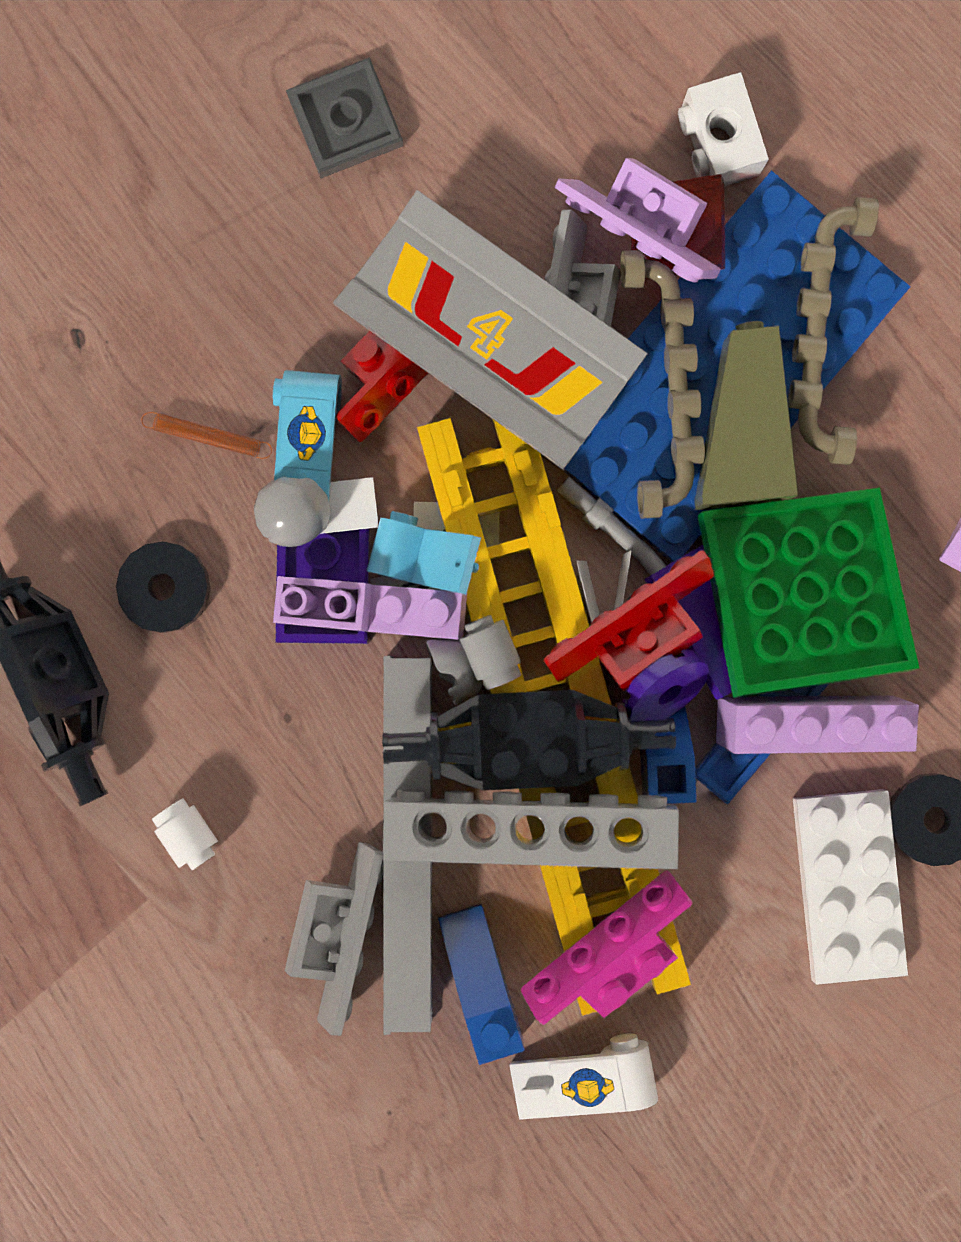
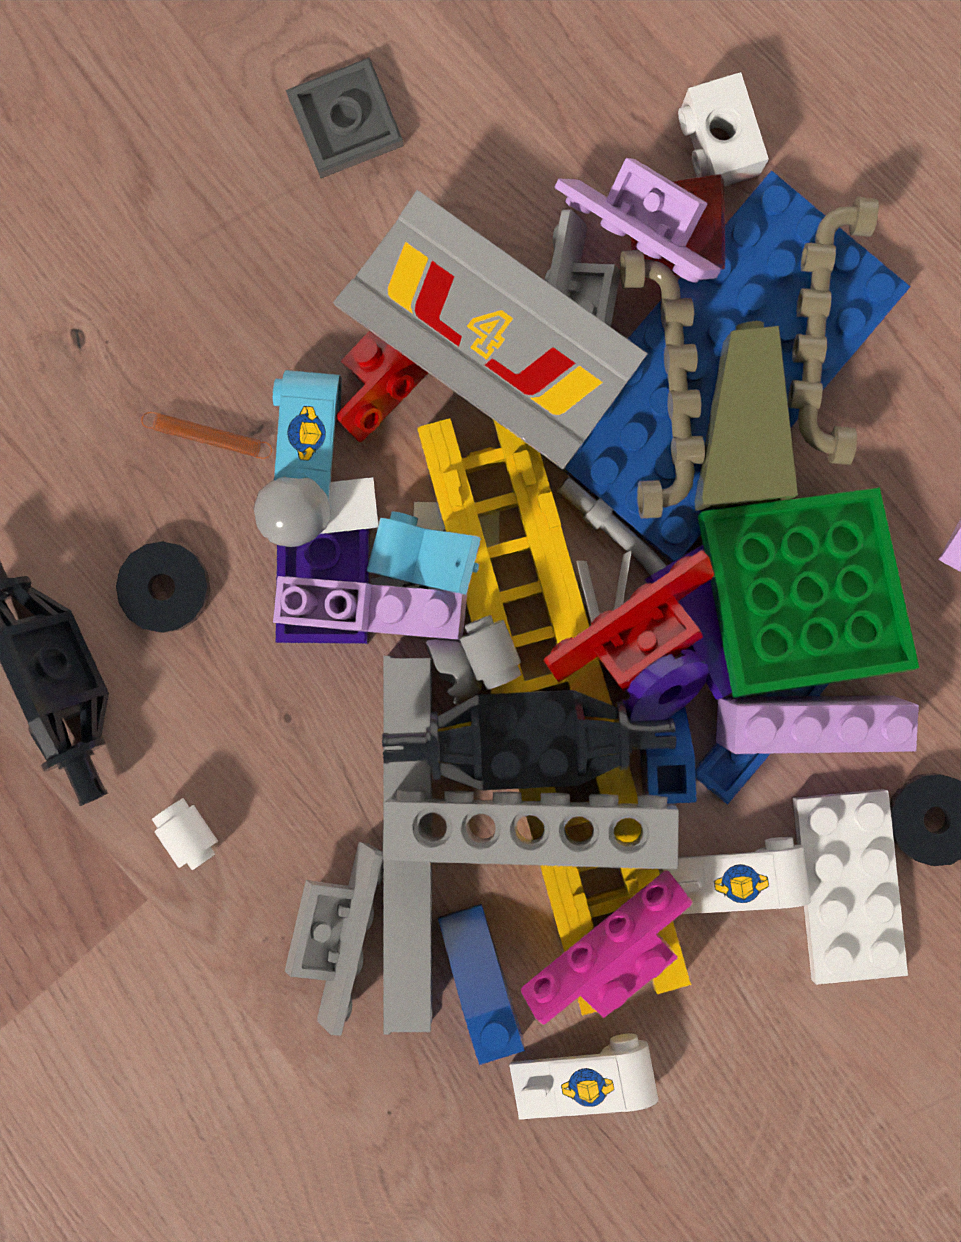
(746, 881): none -> white door

